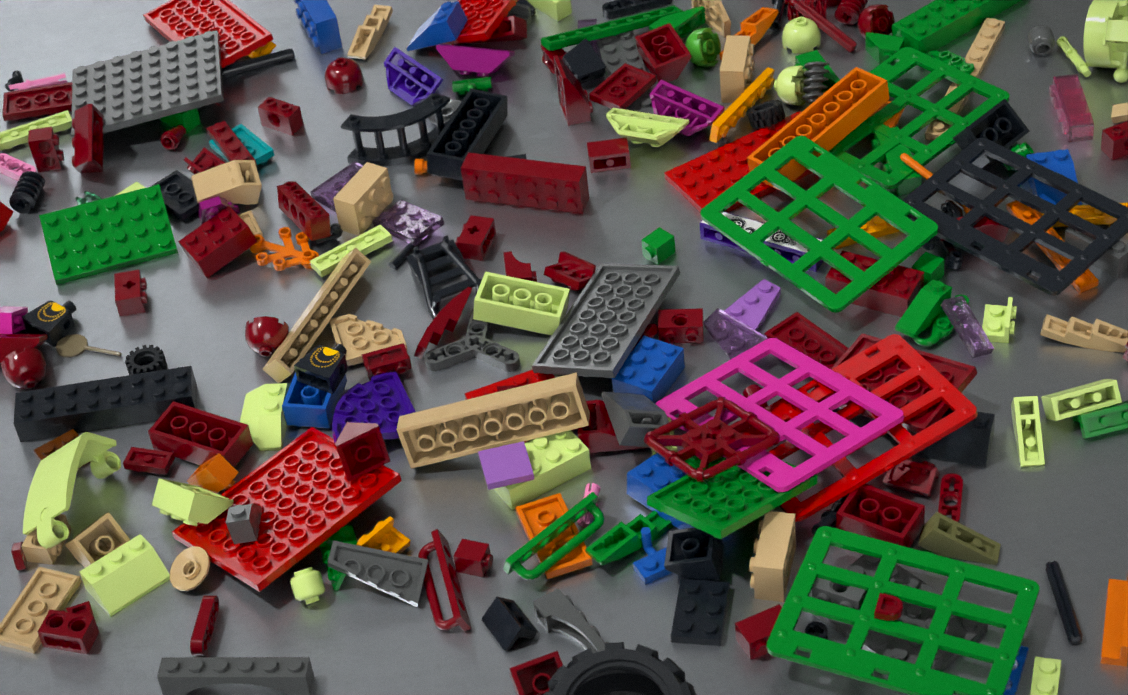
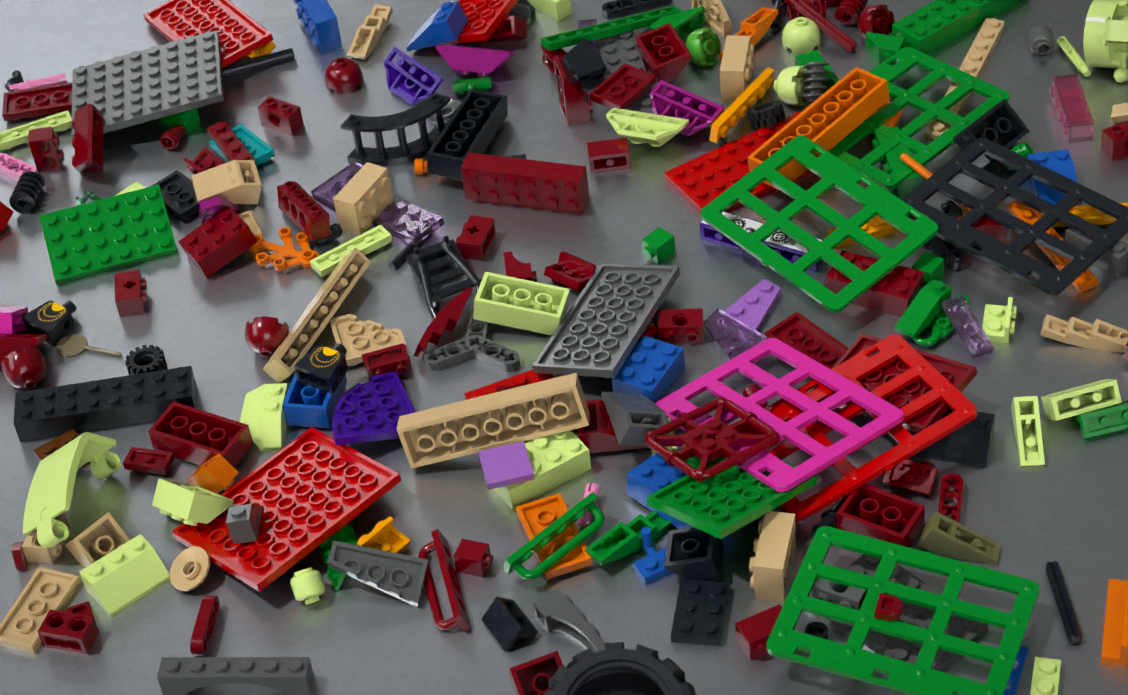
(361, 449): dark red slope -> none
(952, 60): green piece -> none

